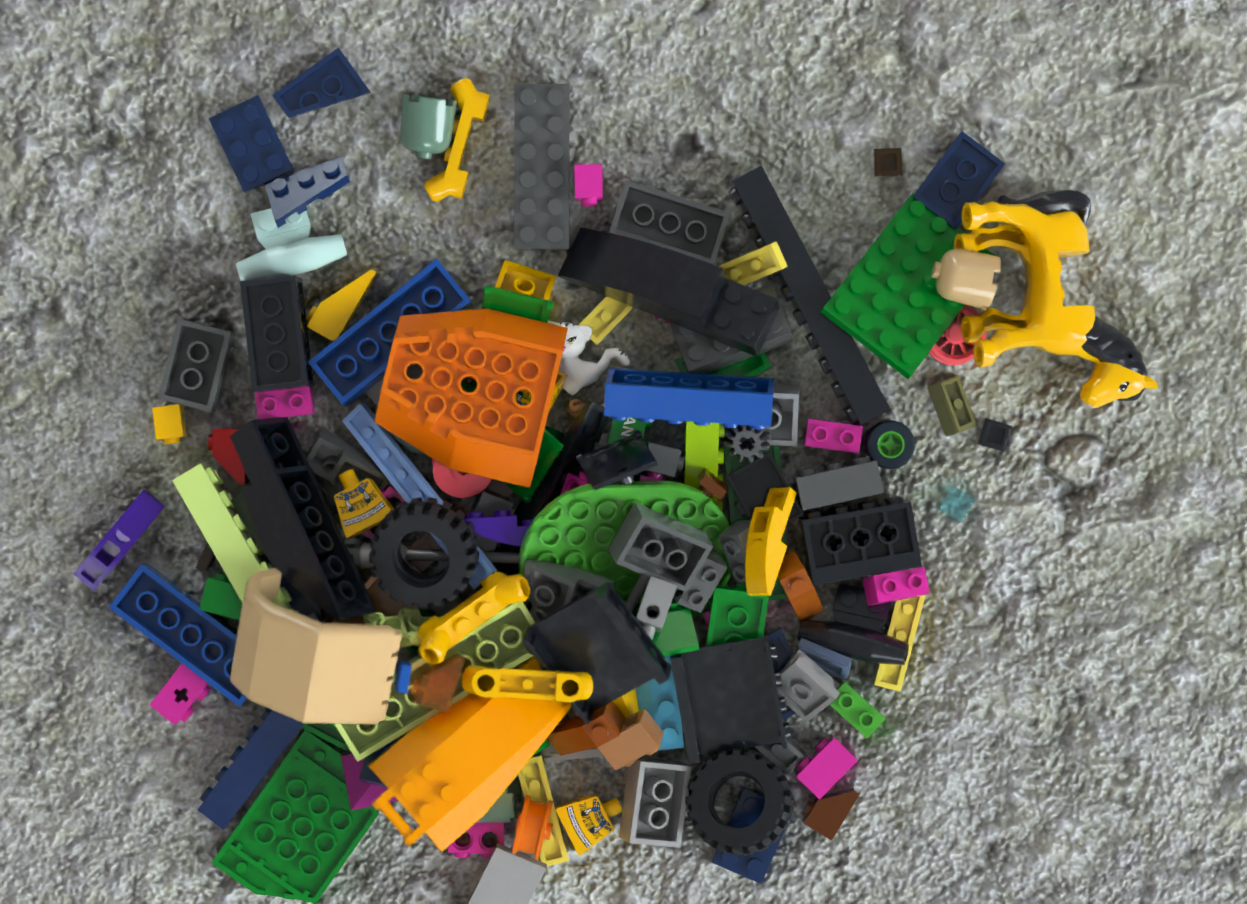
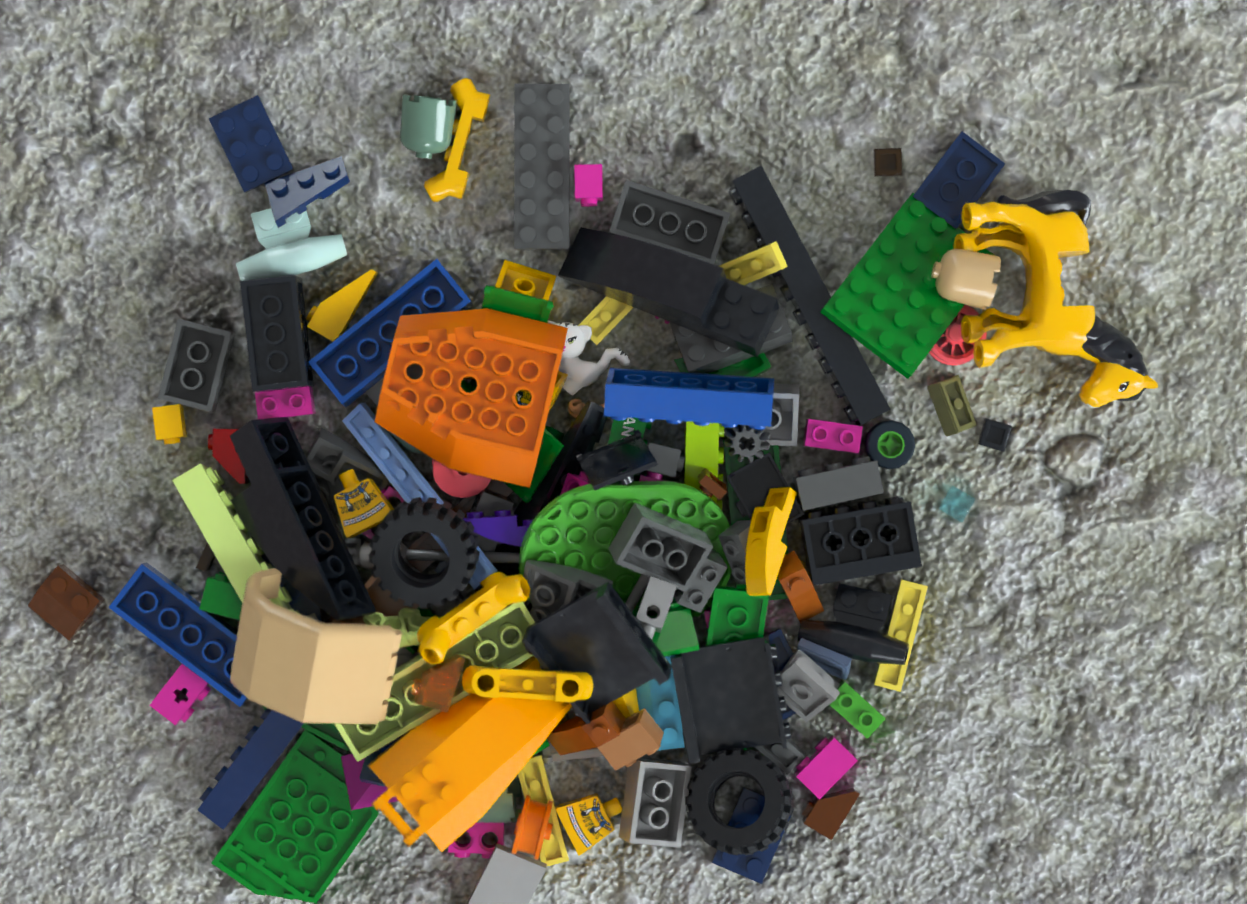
(65, 601): none -> reddish brown slope
(119, 540): dark purple slope -> none
(321, 86): dark blue wing -> none
(403, 676): blue tile -> none
(896, 586): dark pink brick -> none

